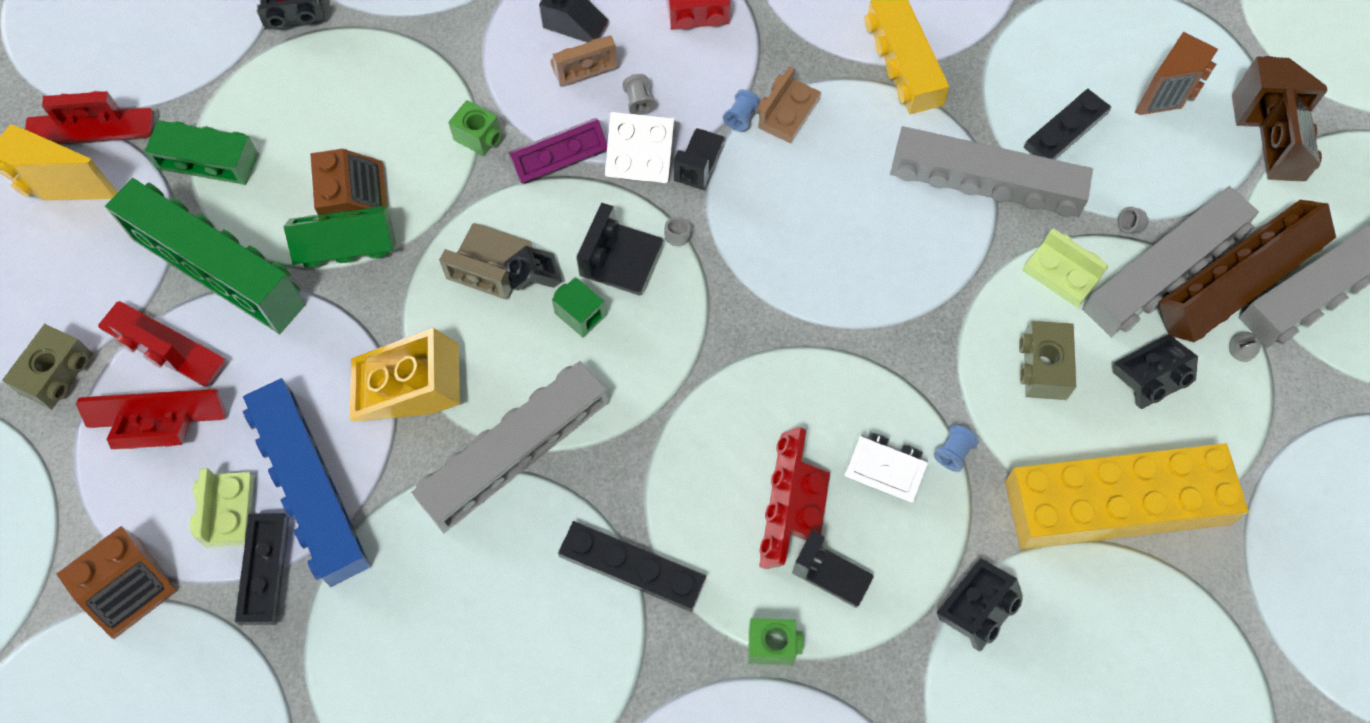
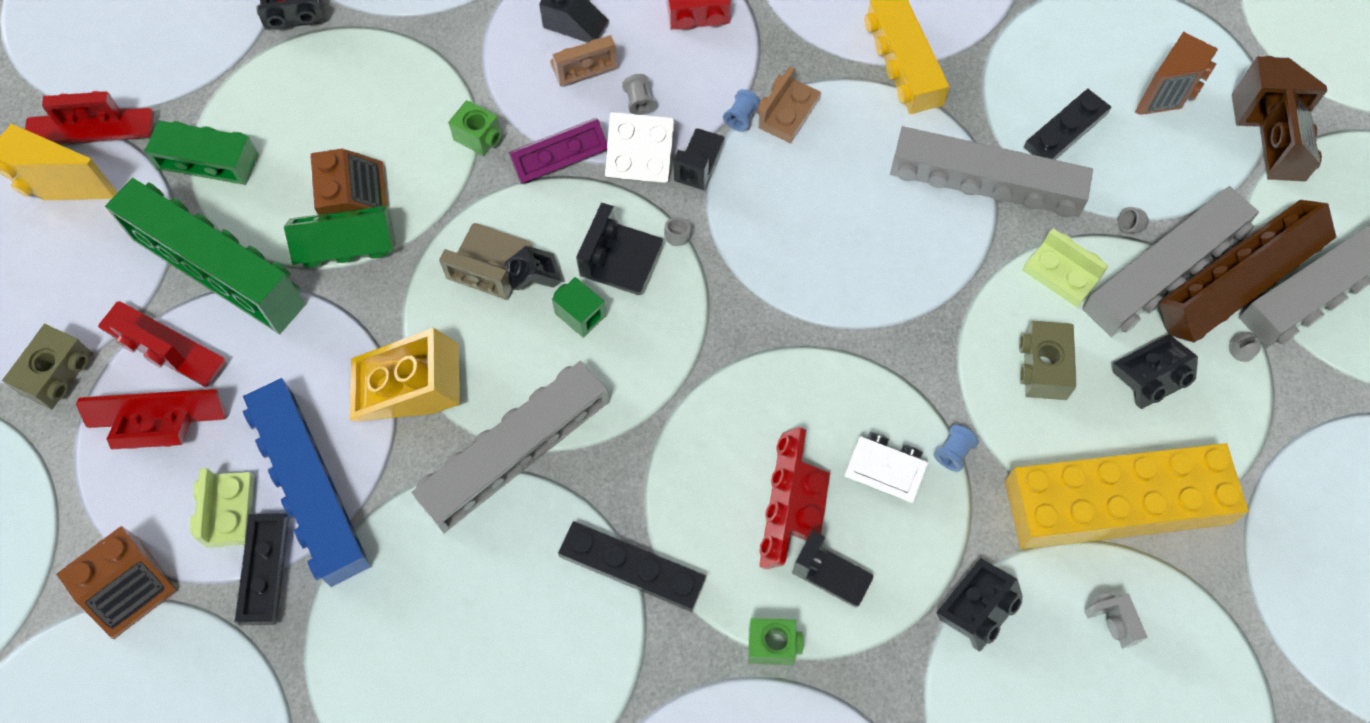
(1123, 618): none -> light grey bracket

